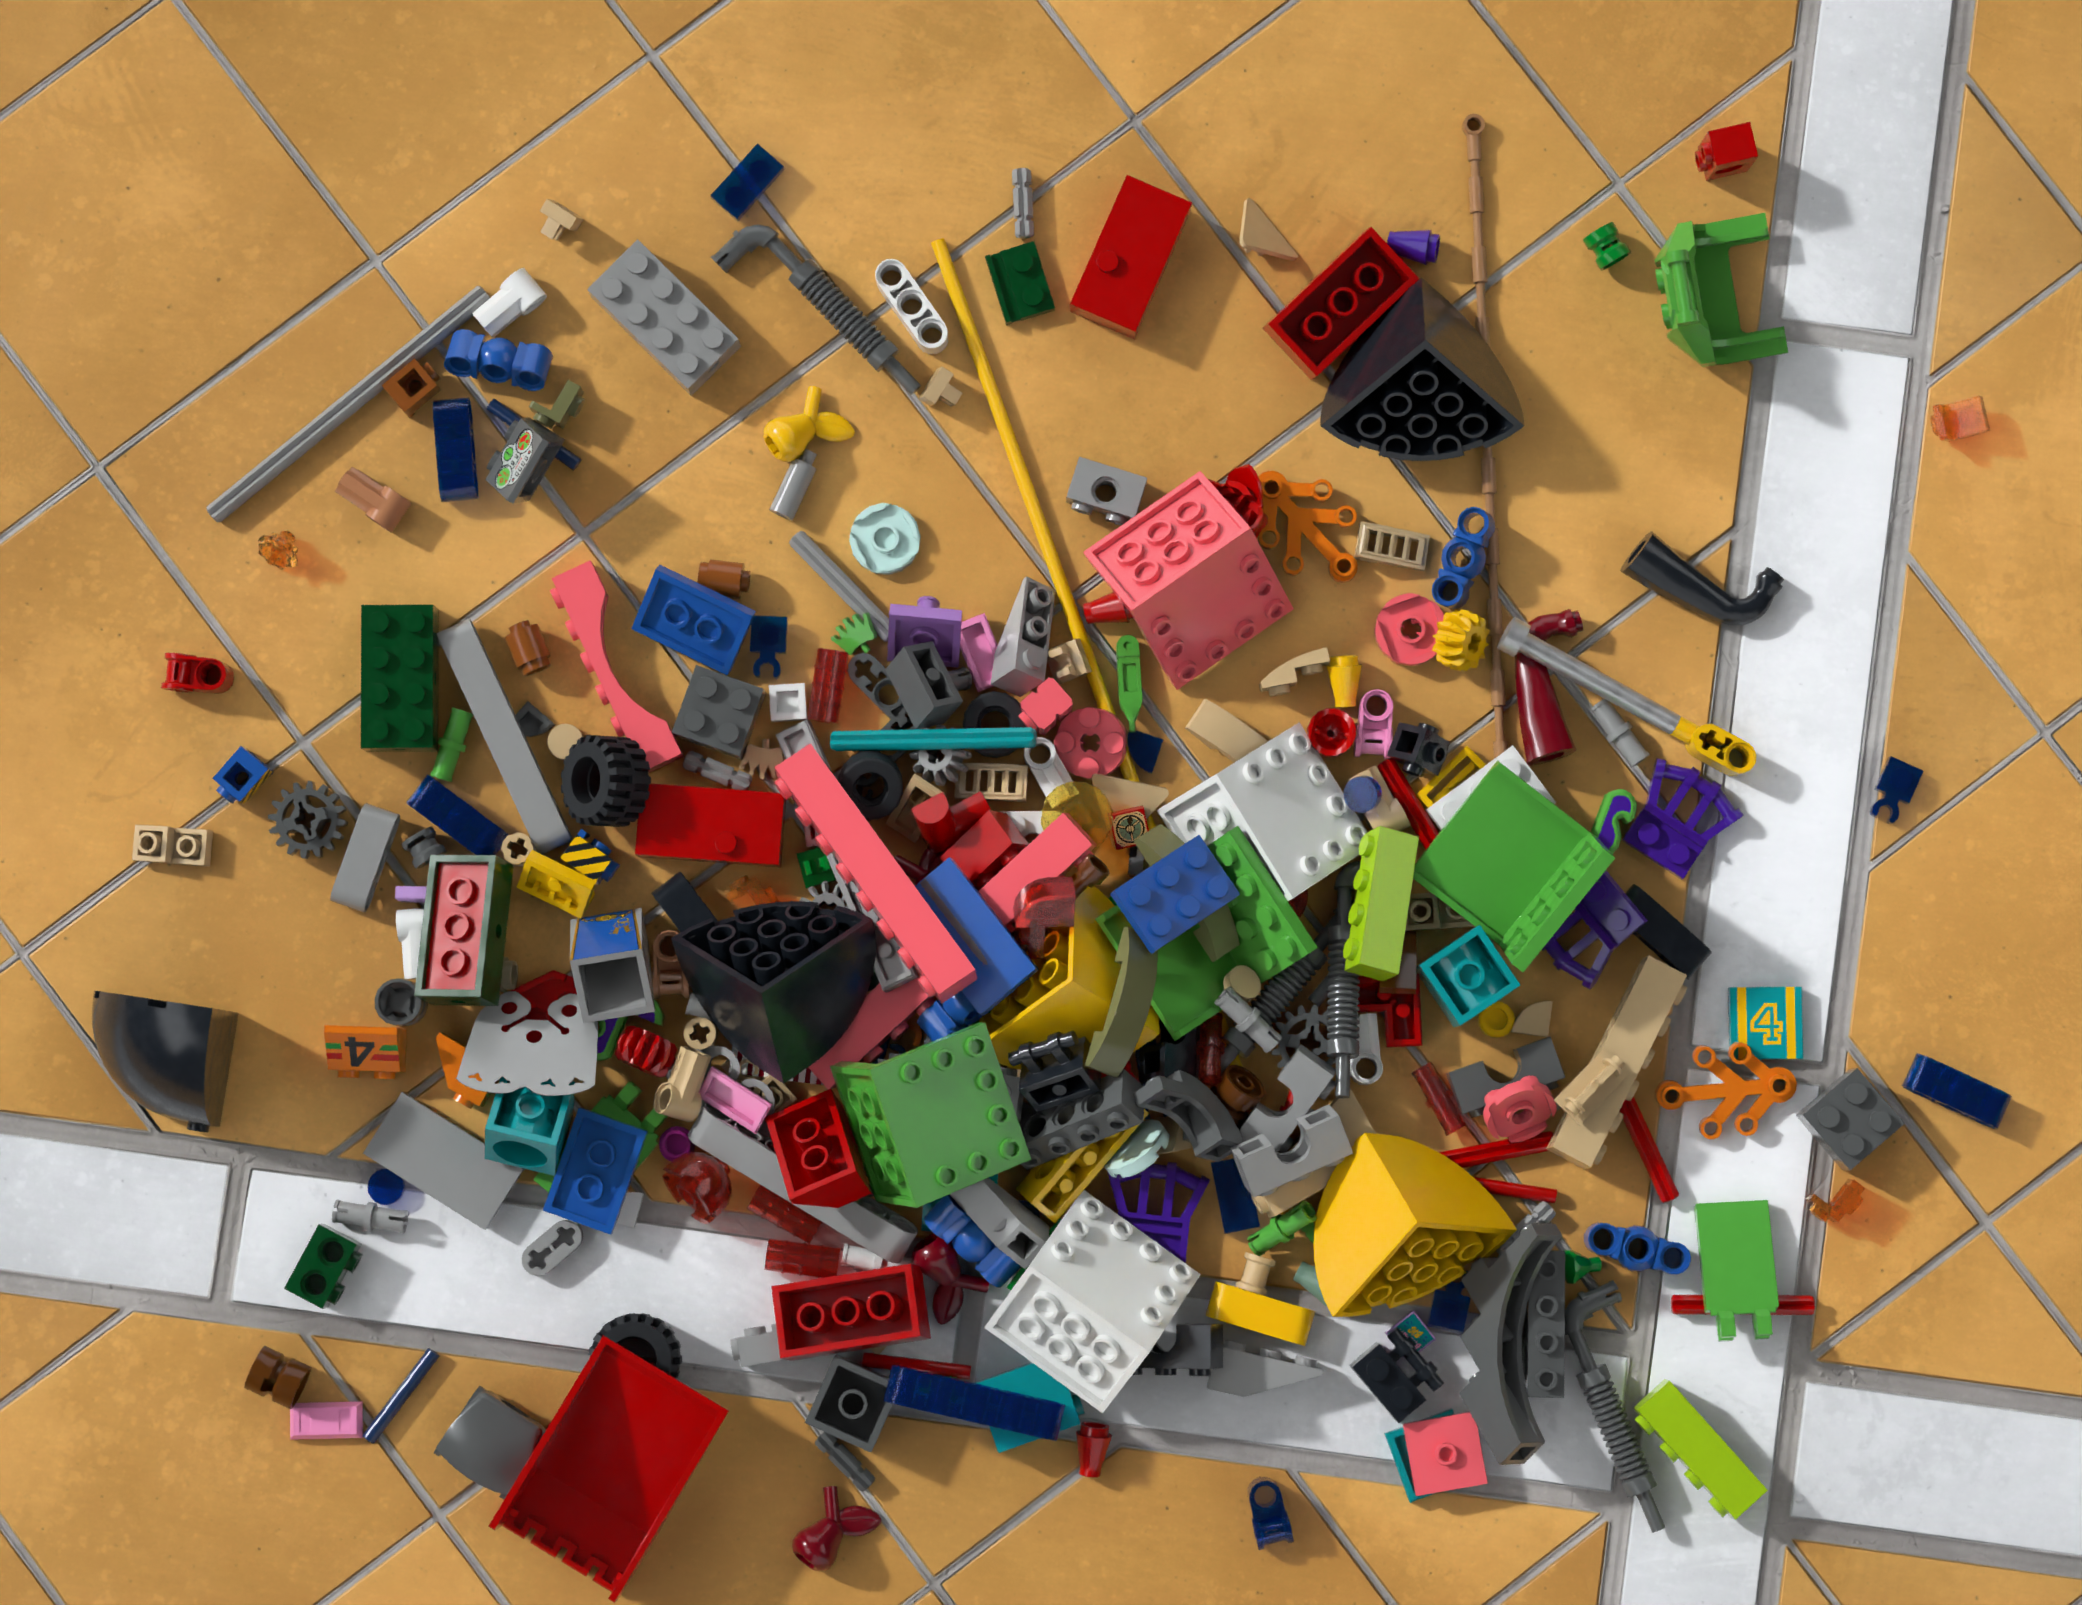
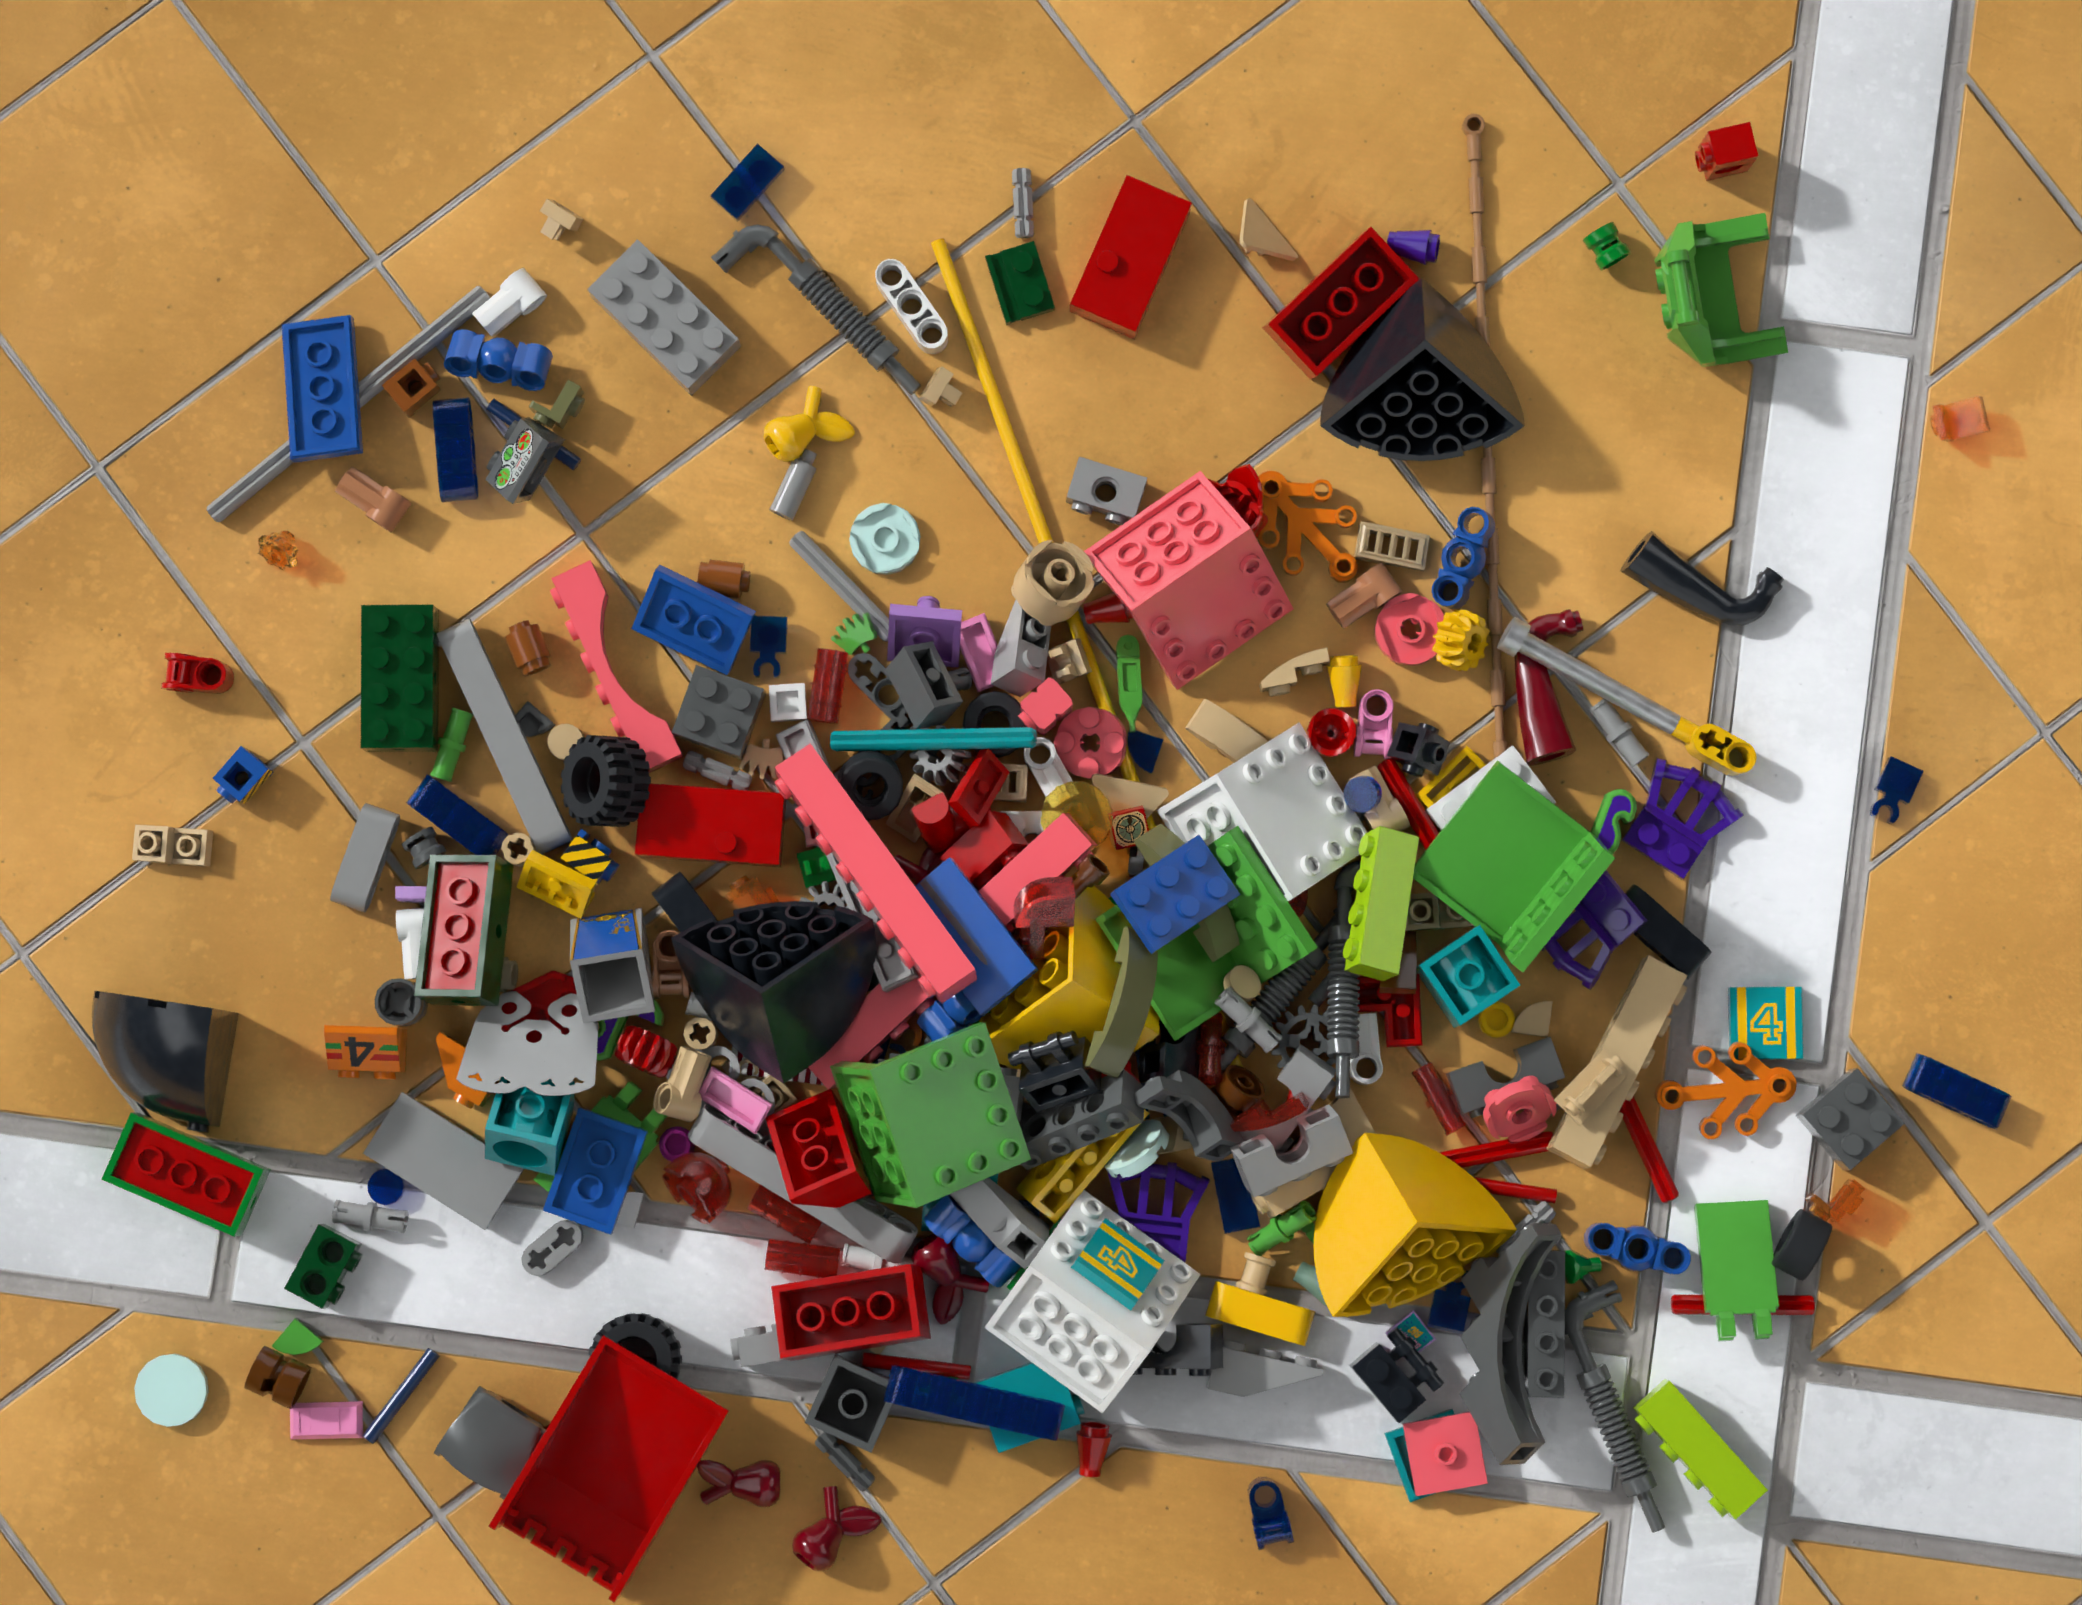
(171, 1390): none -> light aqua tile
(186, 1174): none -> red brick
(292, 824): dark grey gear -> none
(297, 1339): none -> bright green tile
(322, 388): none -> blue tile
(754, 1483): none -> dark red piece
(978, 787): none -> red plate
(1053, 582): none -> tan brick
(1118, 1264): none -> teal tile
(1261, 1117): none -> clear red slope
(1369, 592): none -> nougat piece
(1801, 1244): none -> black tyre

